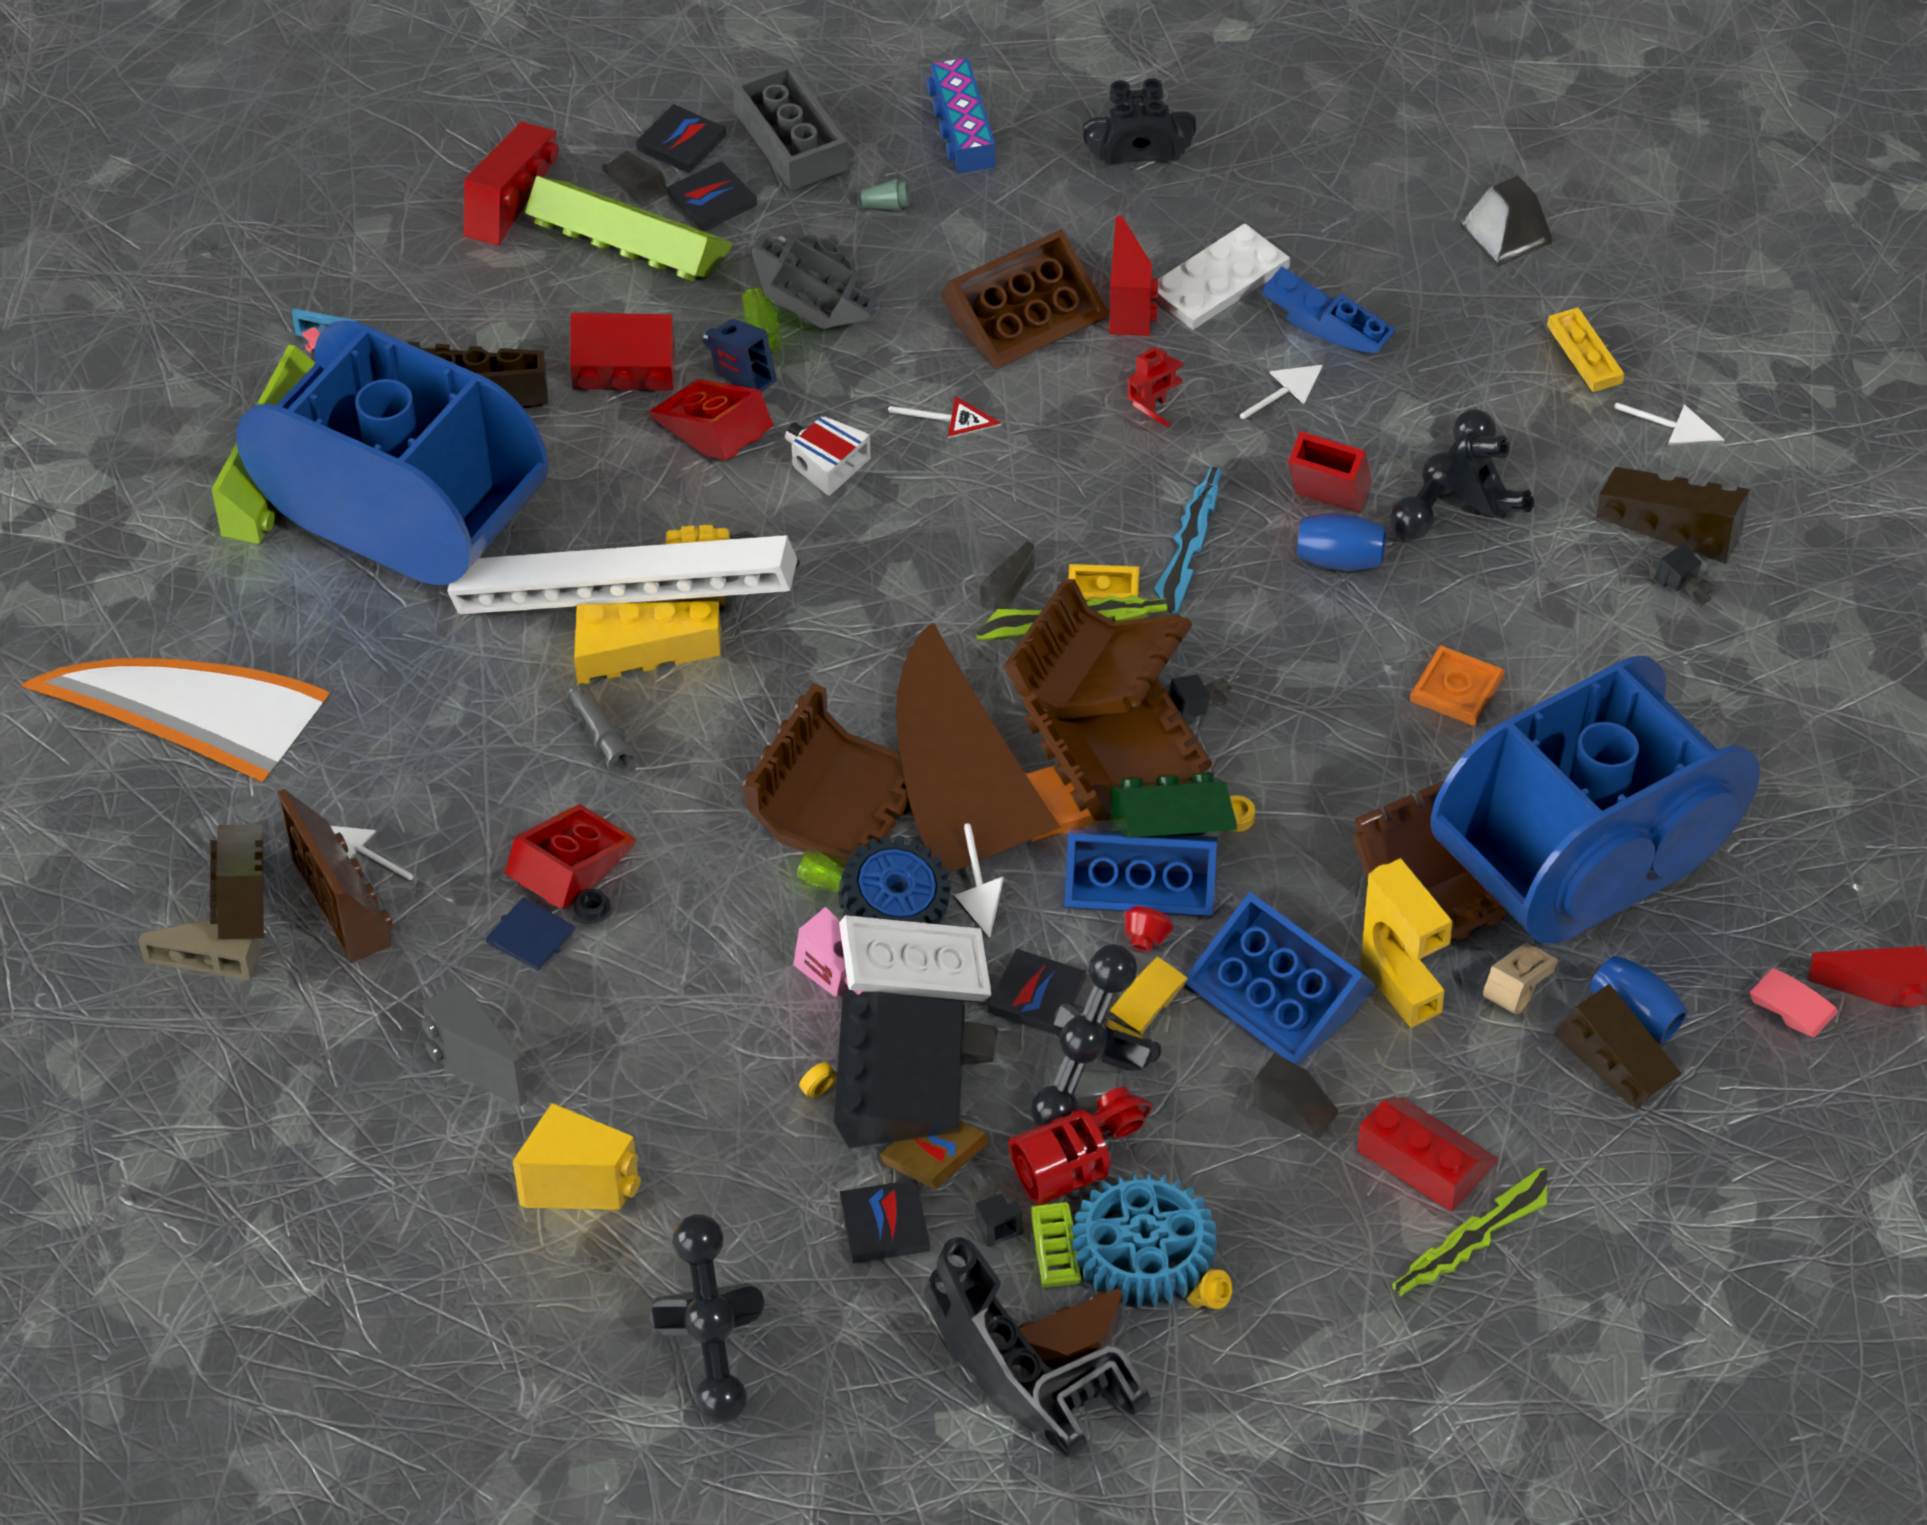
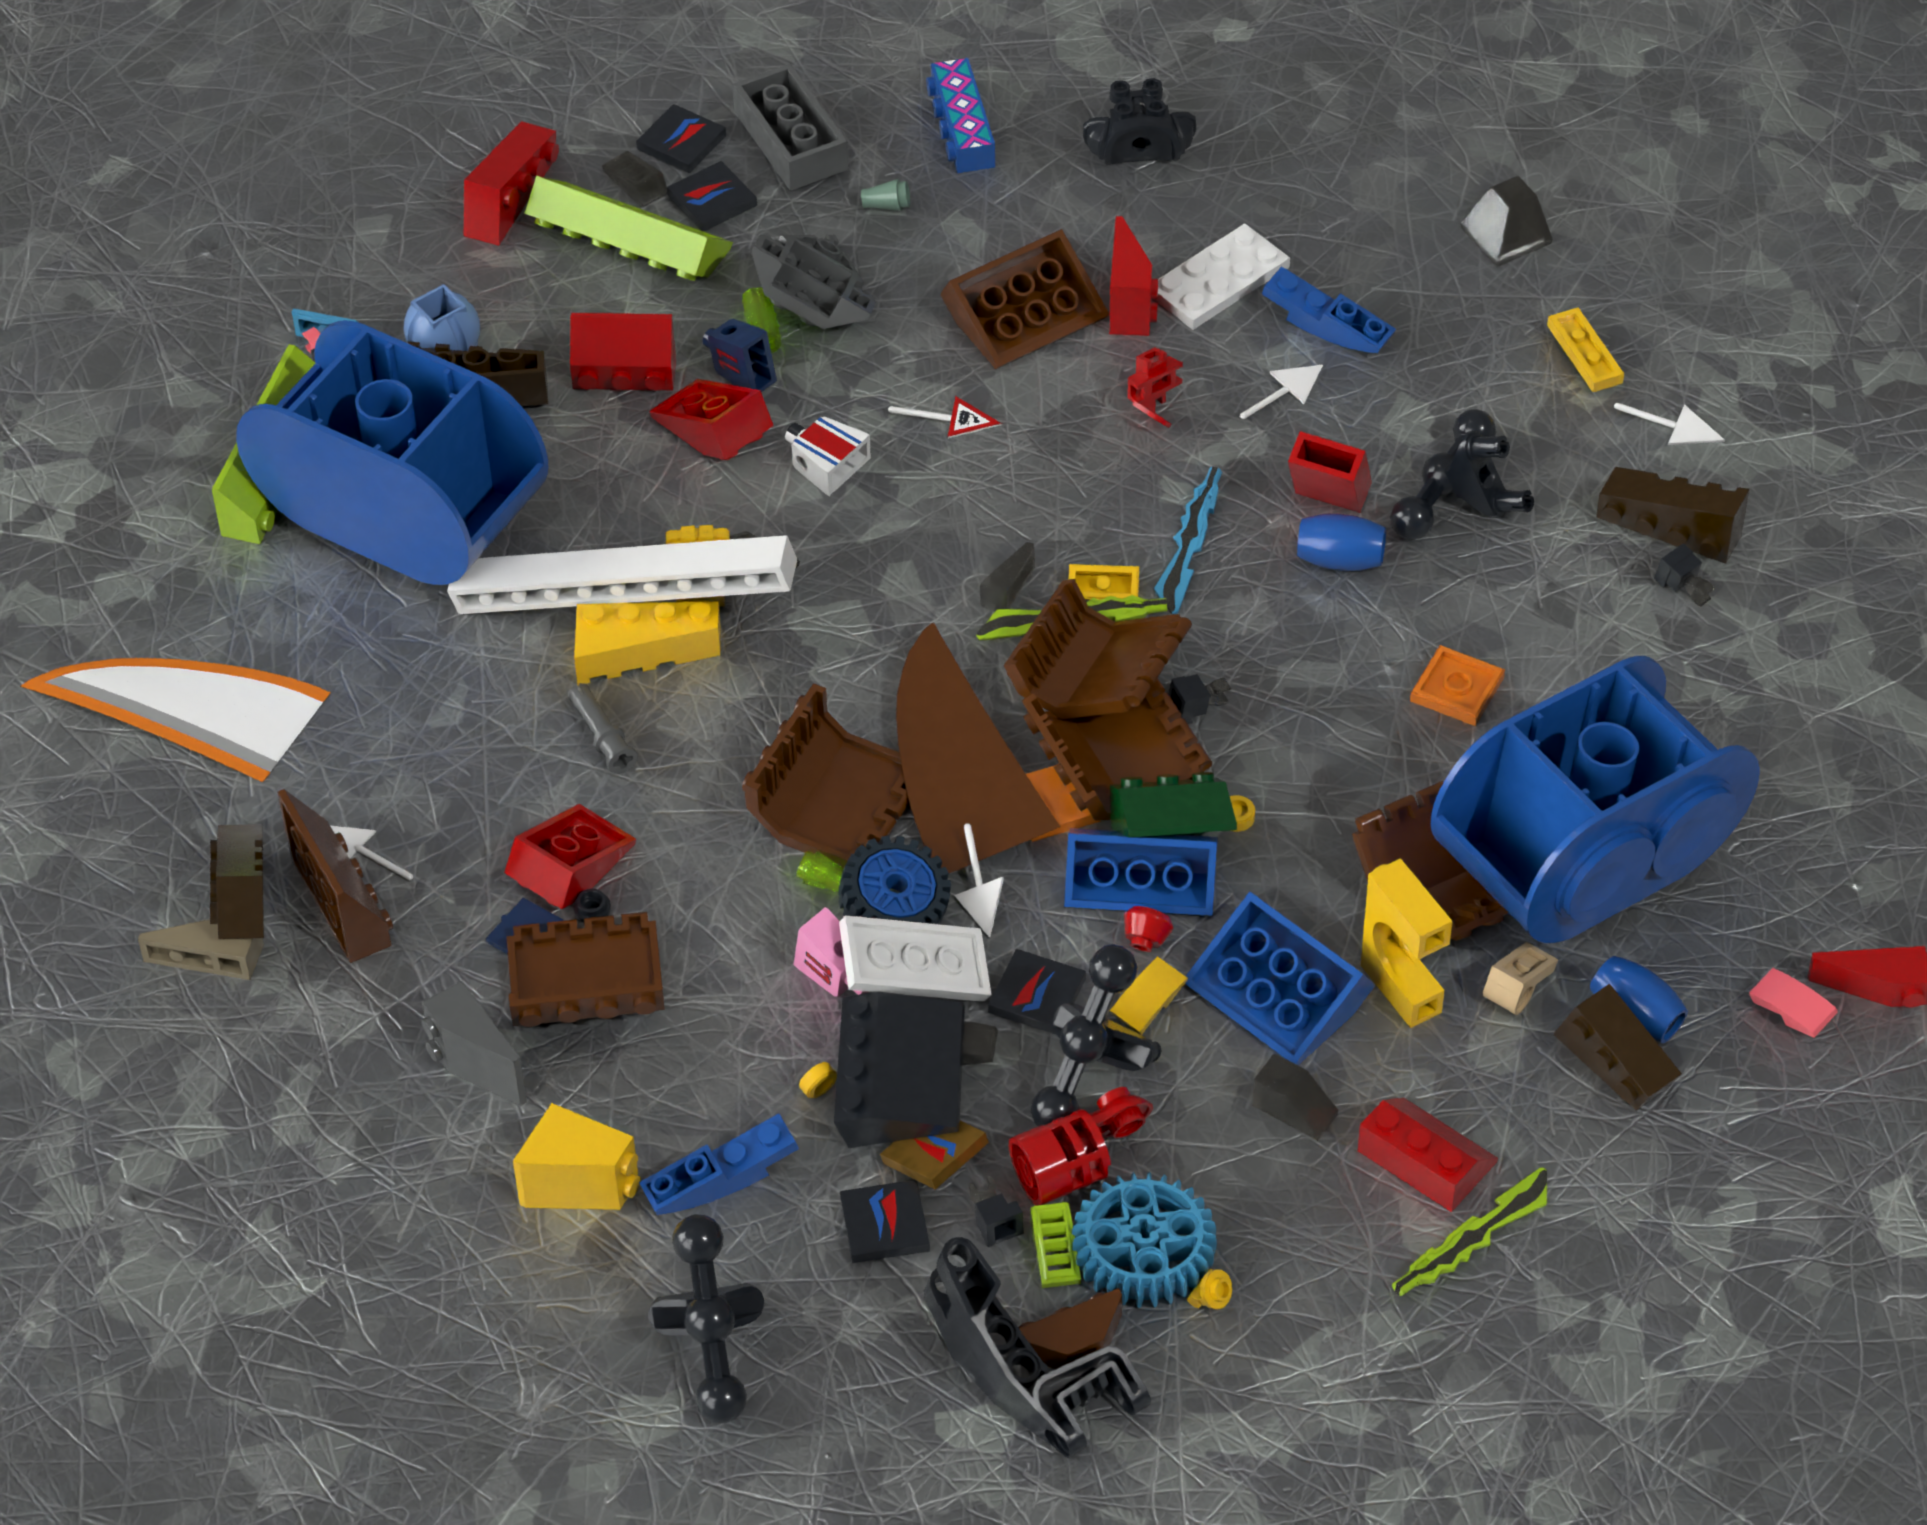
(442, 319): none -> medium blue piece
(584, 970): none -> reddish brown hinge
(717, 1173): none -> blue slope

